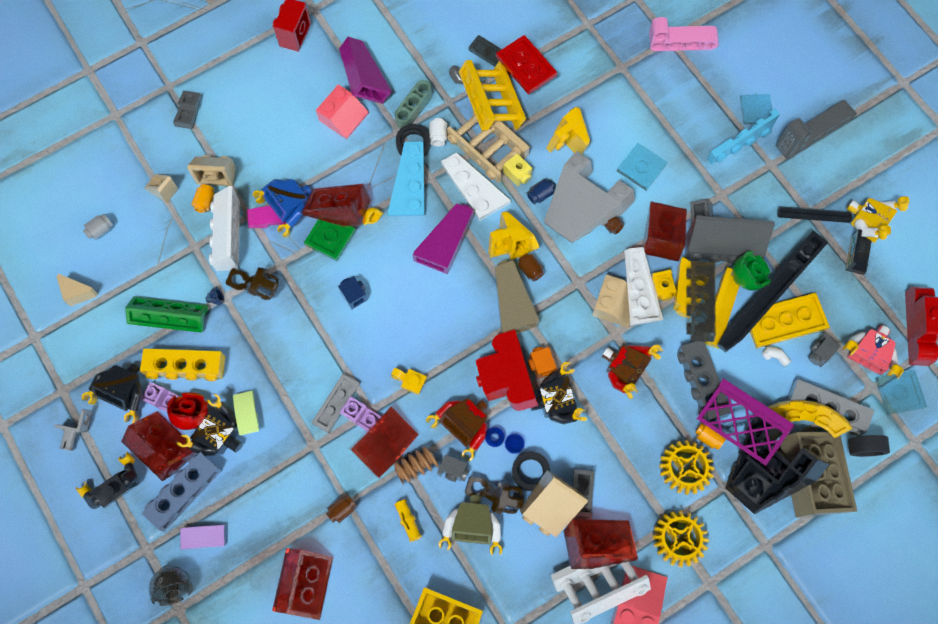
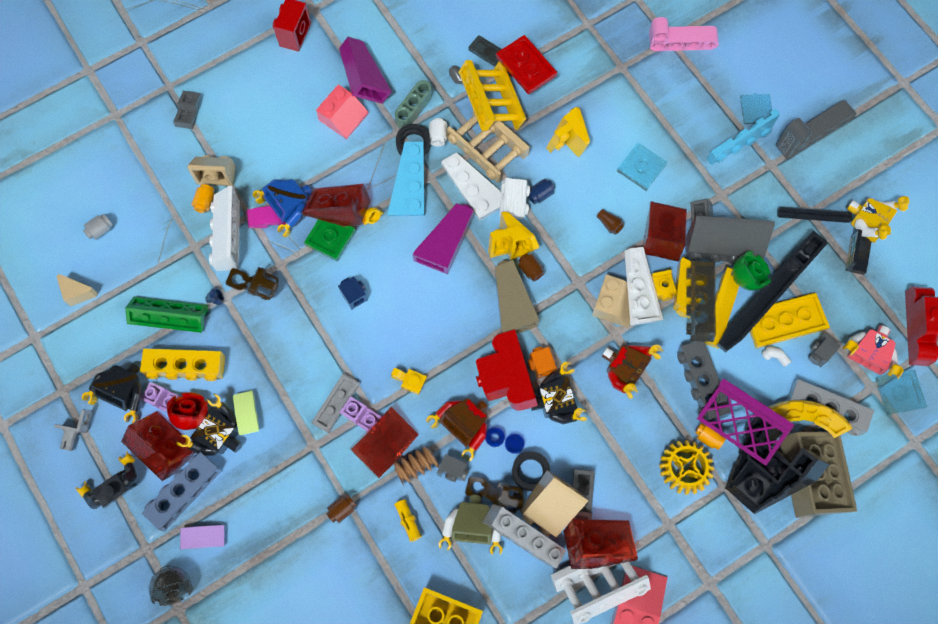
(162, 187): tan slope -> none
(302, 583): clear red slope -> none
(514, 197): none -> white brick
(517, 170): light yellow brick -> none
(524, 536): none -> light grey brick
(581, 205): light grey wedge -> none
(673, 532): yellow gear -> none
(869, 445): black tyre -> none

